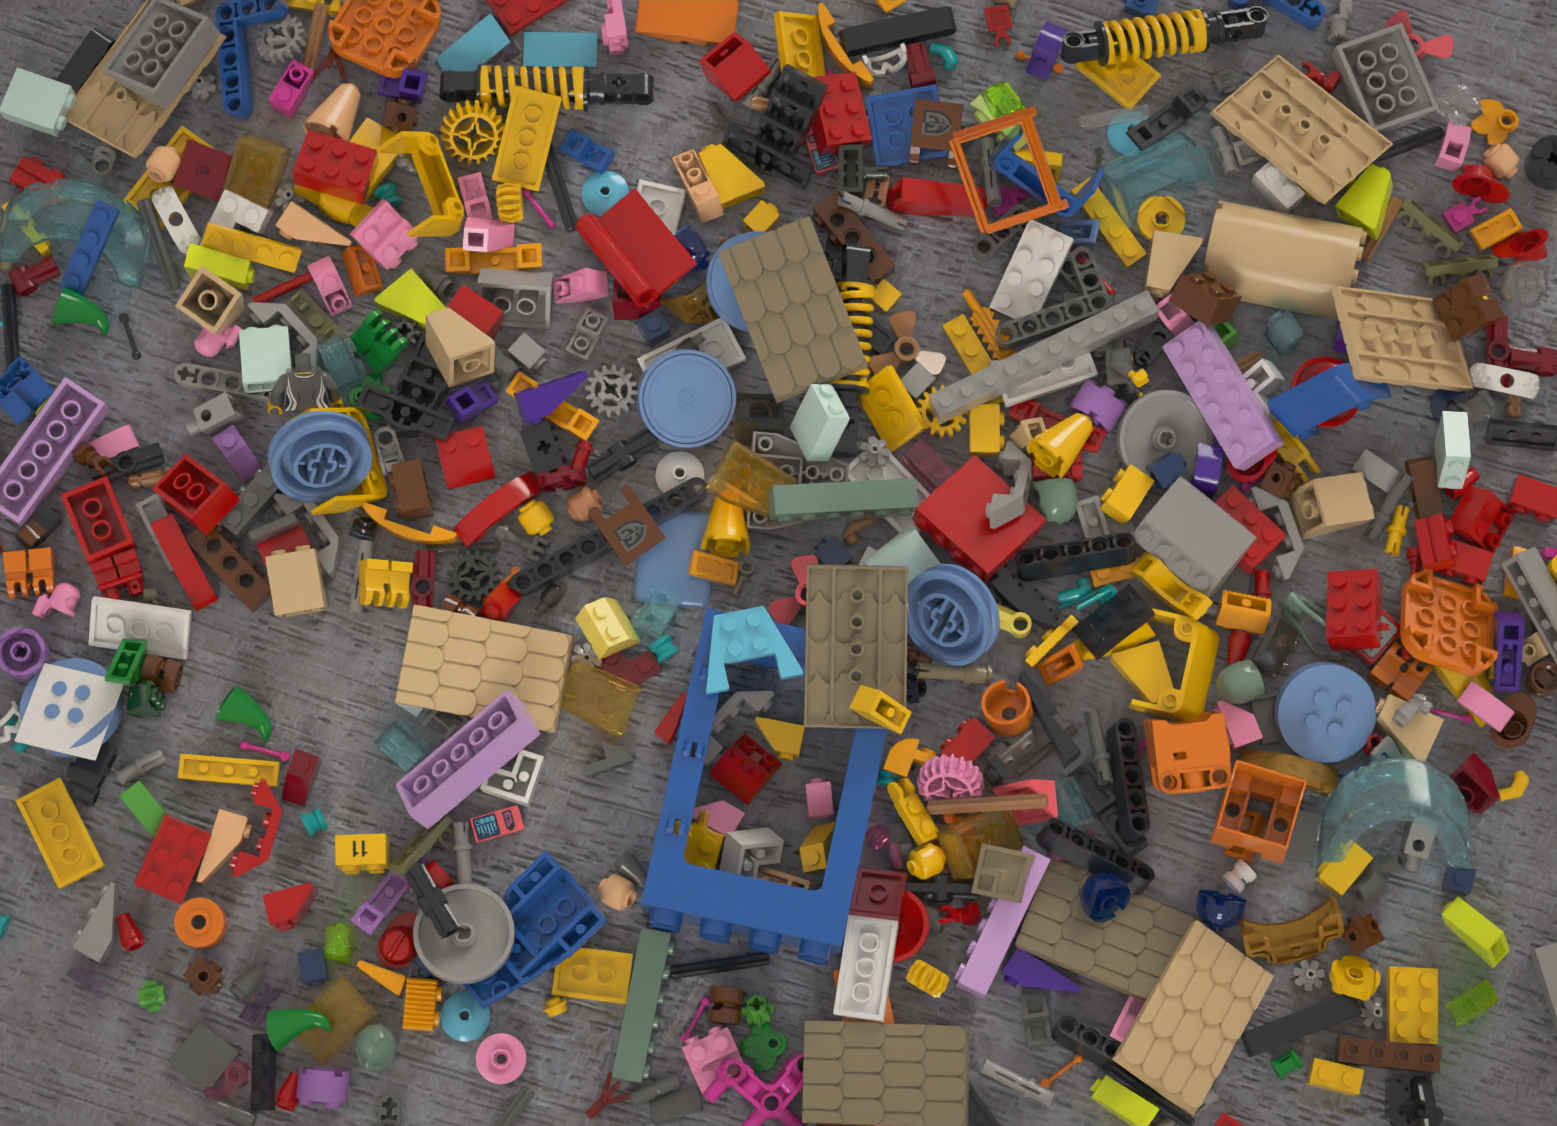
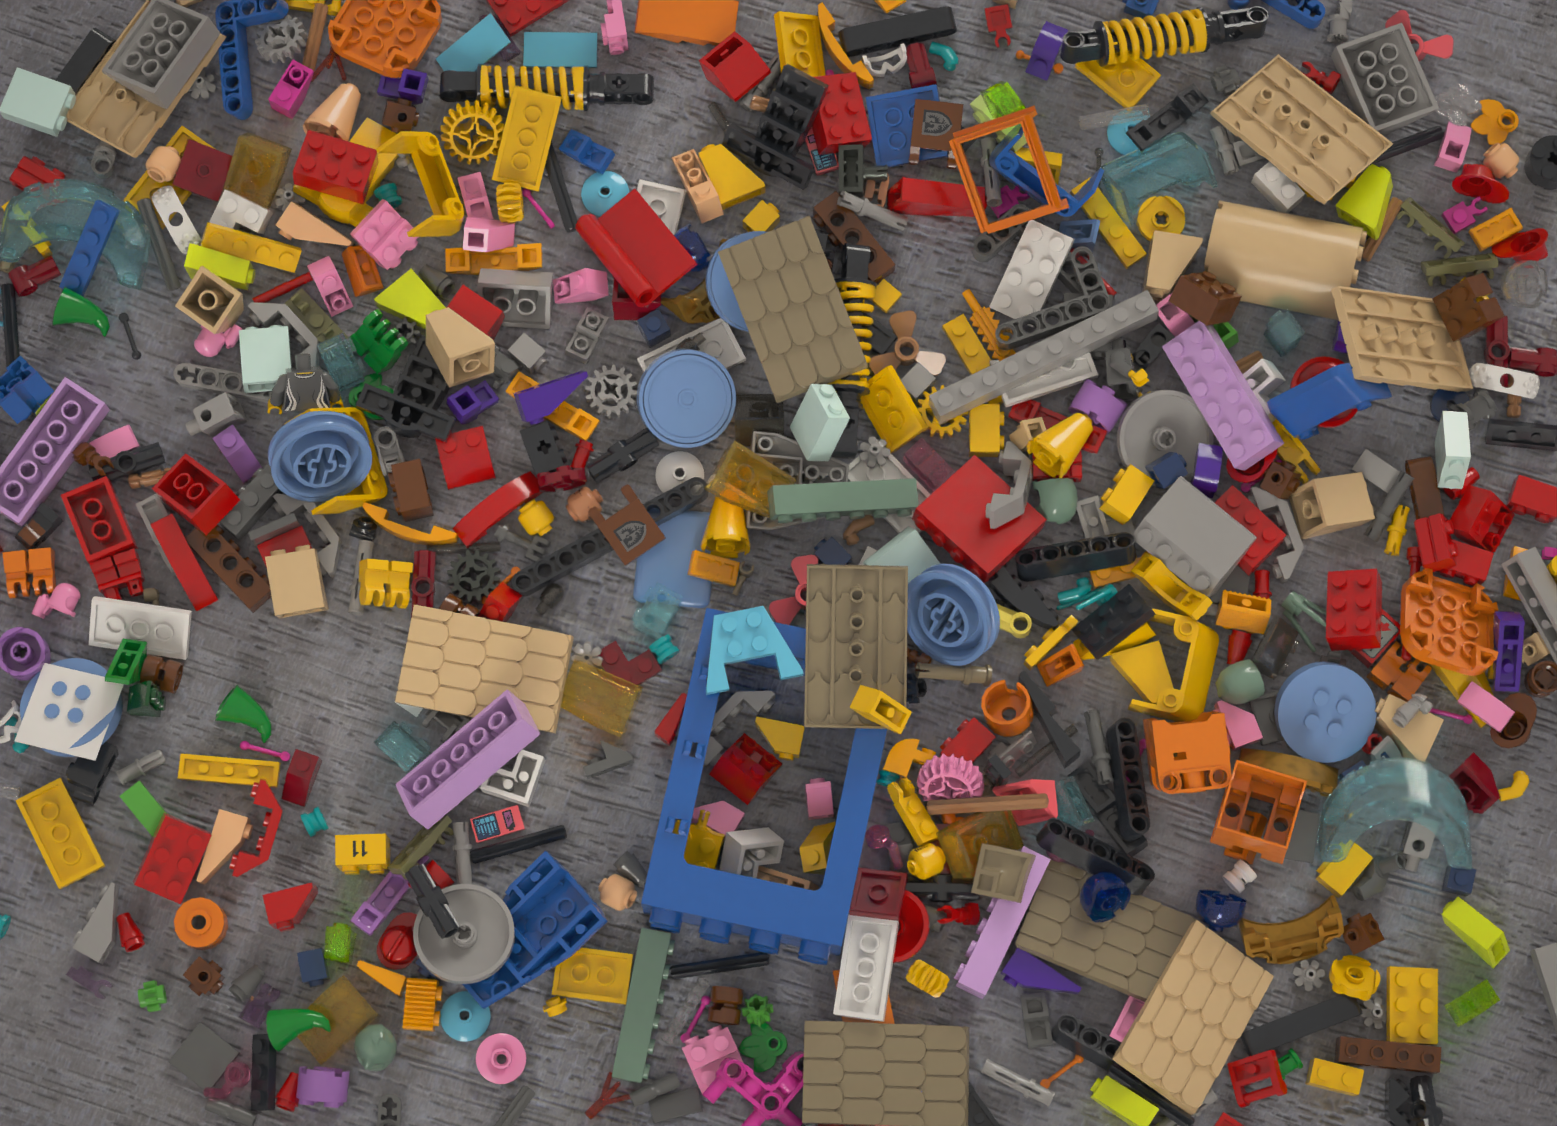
(518, 844): none -> black axle
(606, 627): light yellow slope -> none
(1253, 1070): none -> red plate

